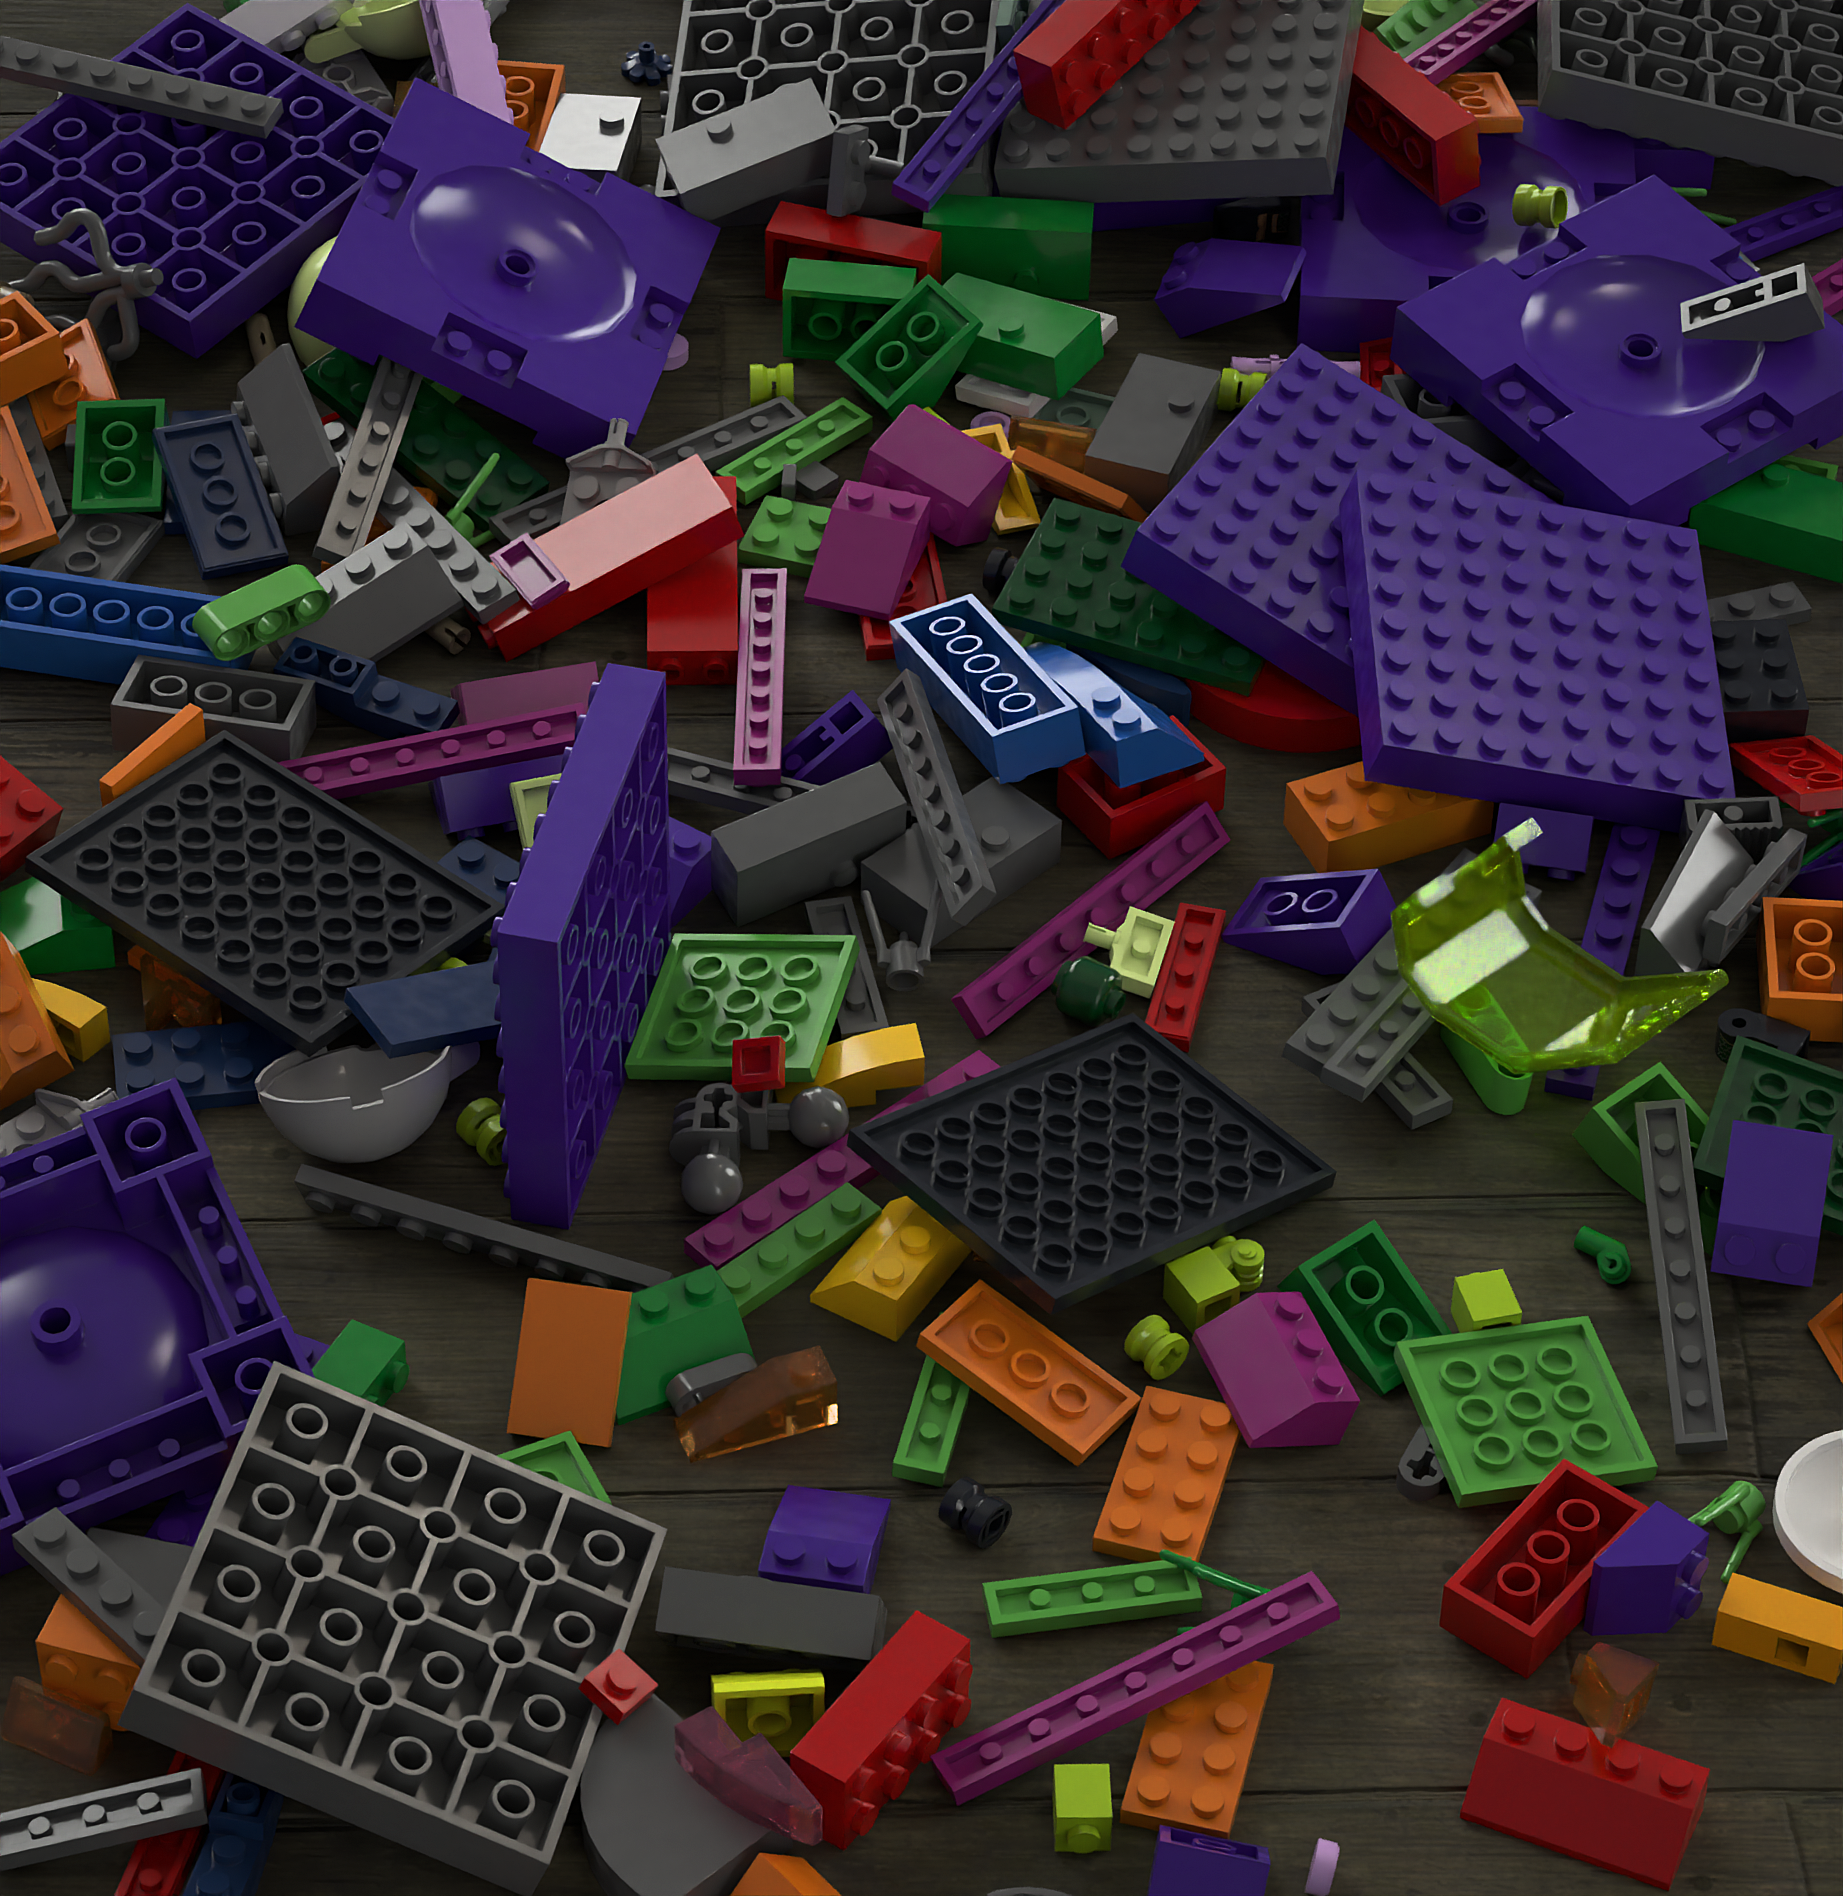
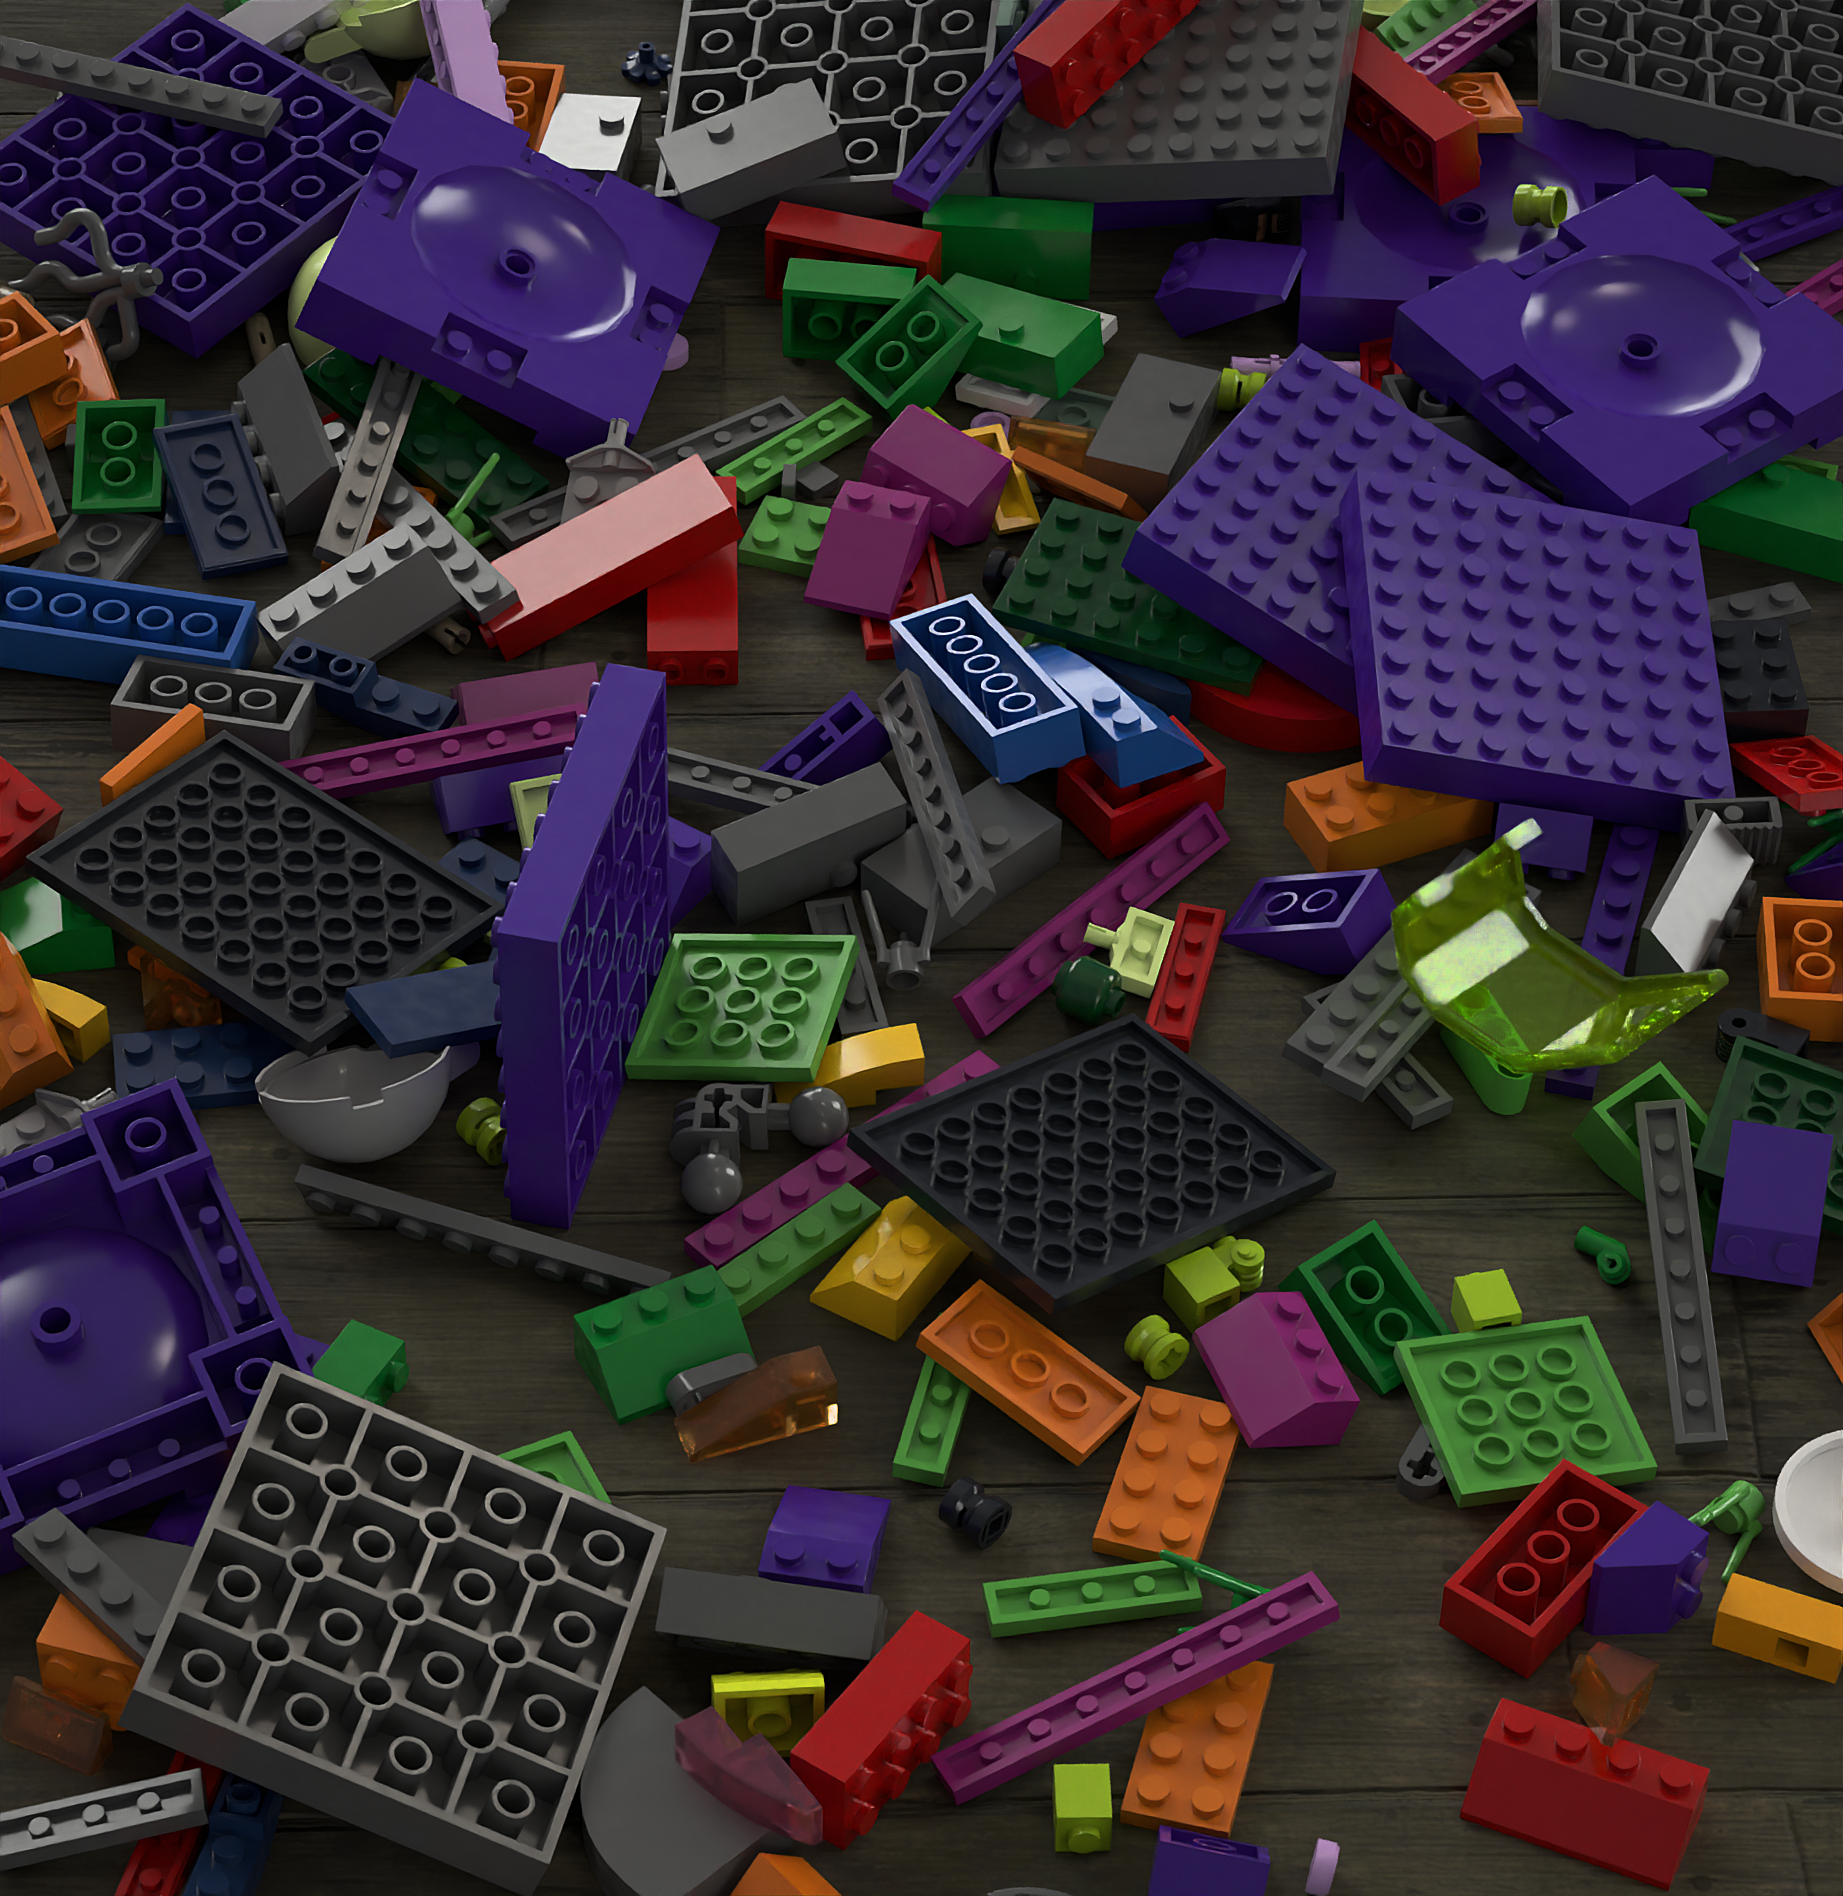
(261, 612): bright green beam -> none
(530, 571): tile -> none
(569, 1361): orange tile -> none
(618, 1686): red plate -> none
(758, 1064): red plate -> none
(760, 678): plate -> none
(761, 383): lime wheel -> none
(849, 164): dark grey plate -> none
(1743, 904): dark grey plate -> none
(1758, 310): dark grey slope -> none

